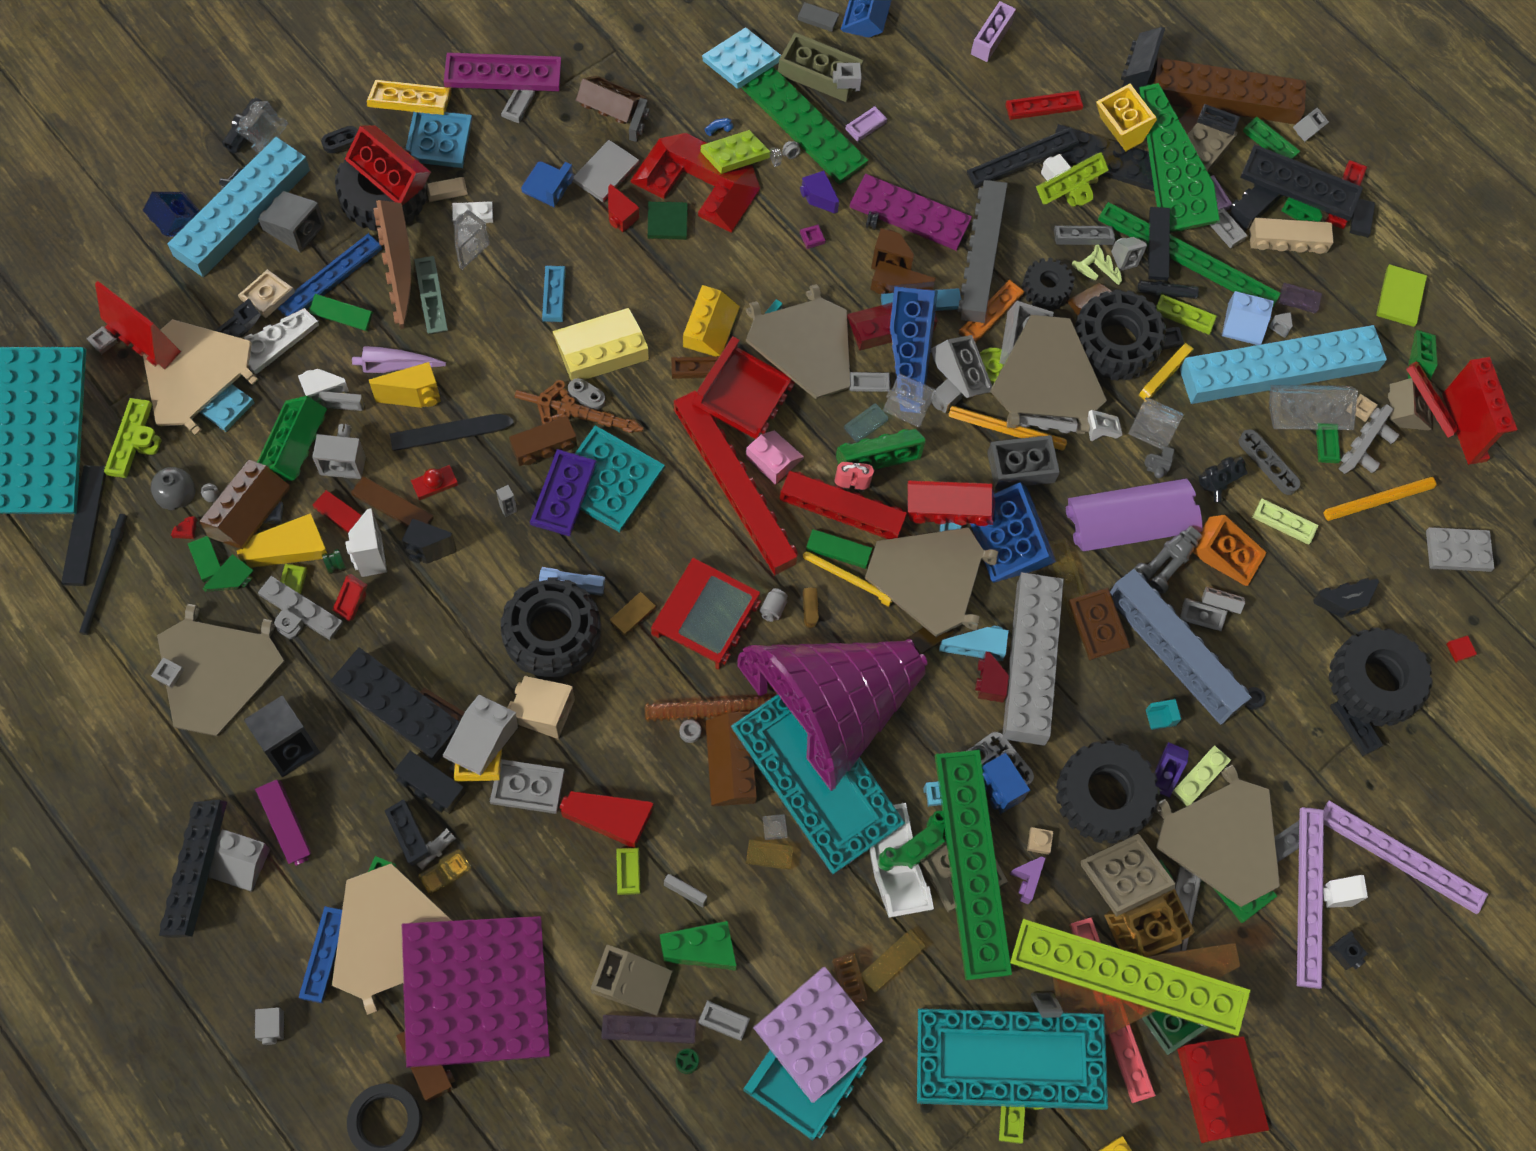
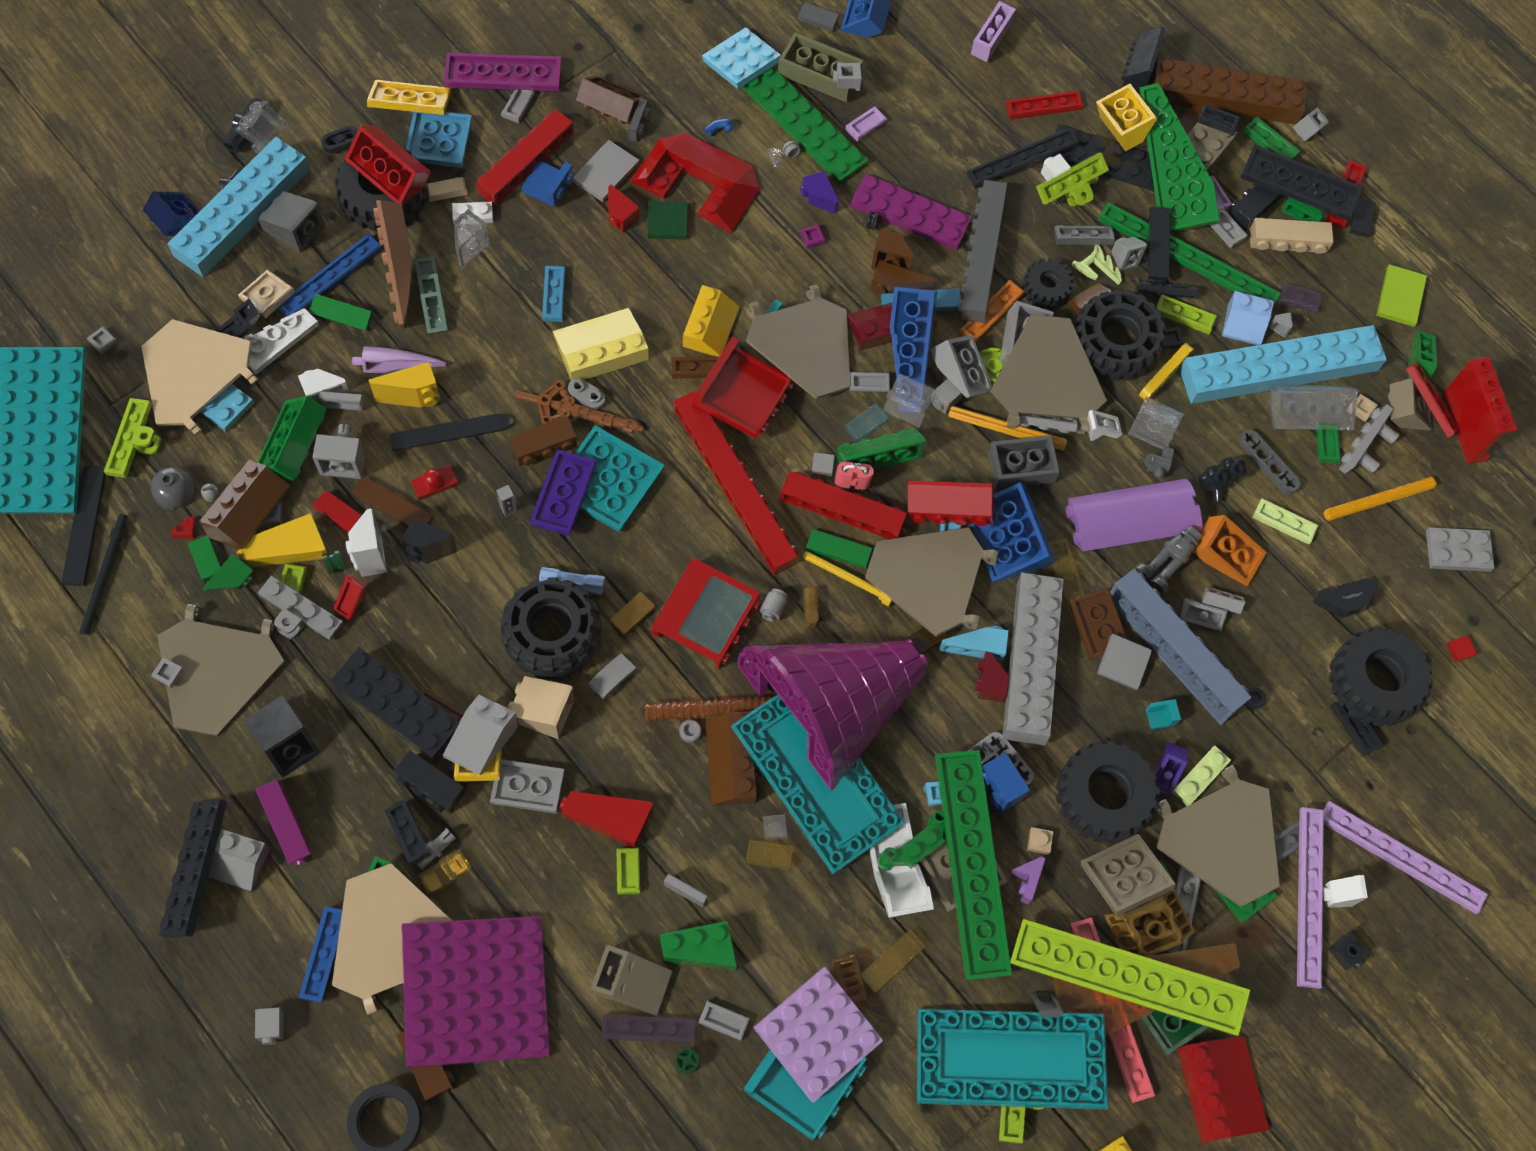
(135, 328): red slope -> none
(522, 159): none -> red brick
(611, 676): none -> light grey slope
(735, 151): lime plate -> none
(773, 456): bright pink slope -> none
(822, 464): none -> light grey tile
(1124, 662): none -> light grey tile

